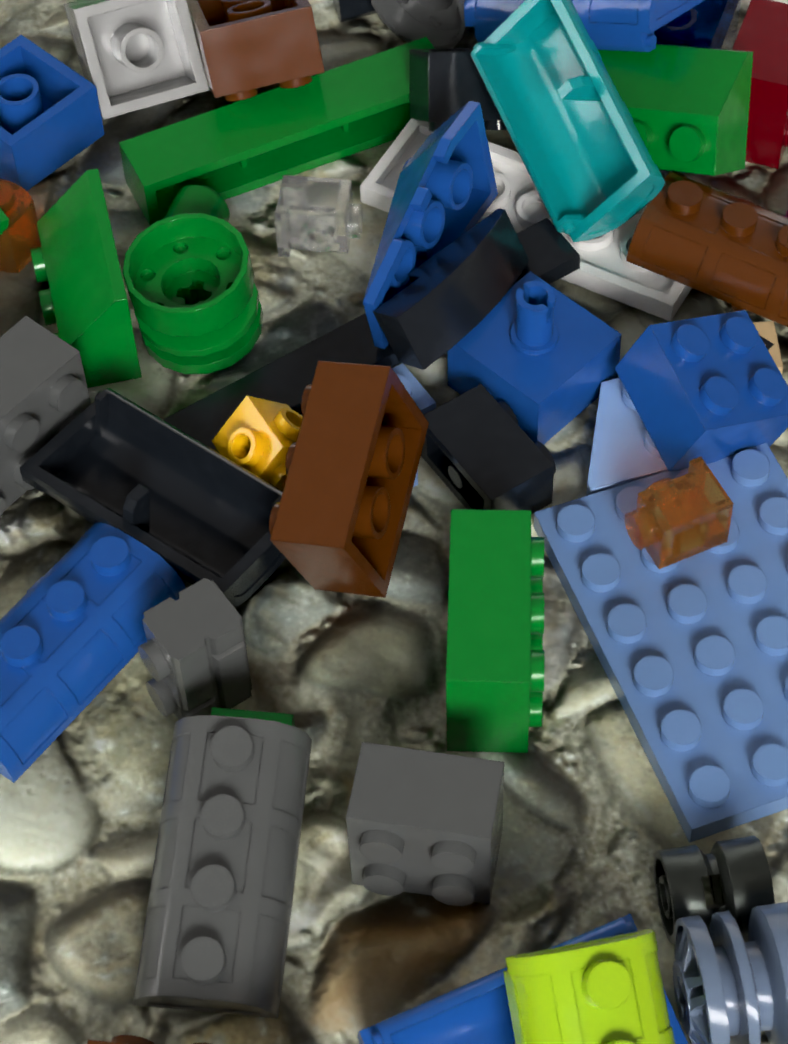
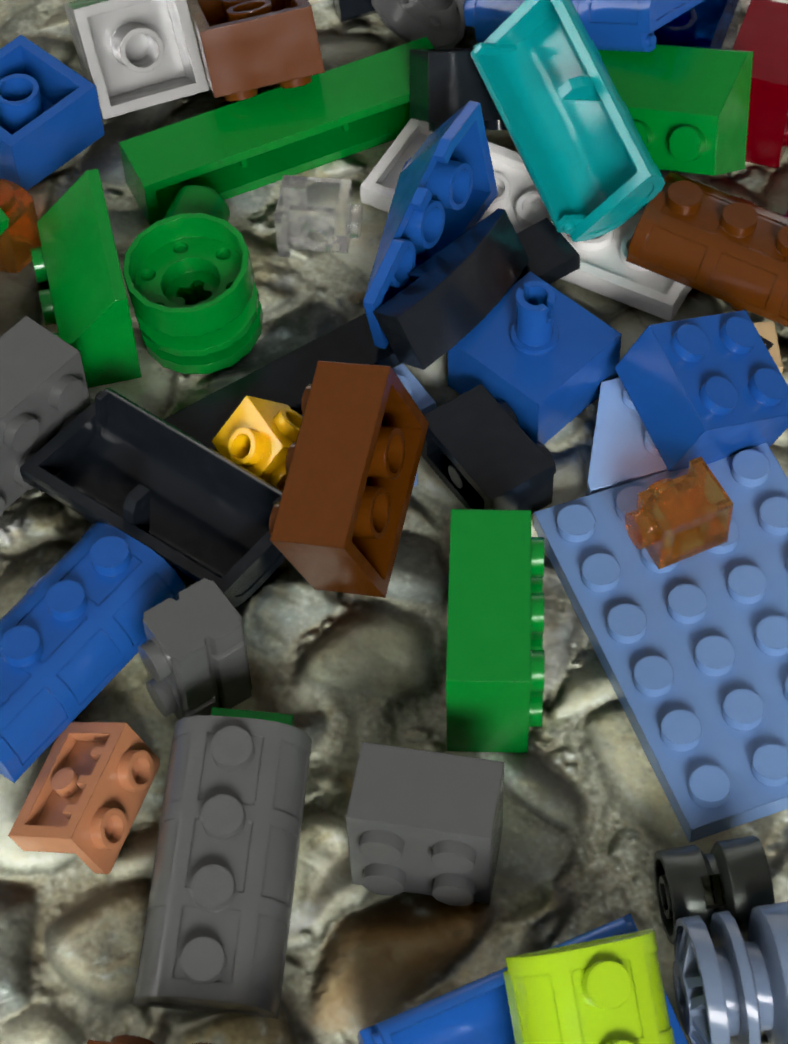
(87, 794): none -> nougat bracket

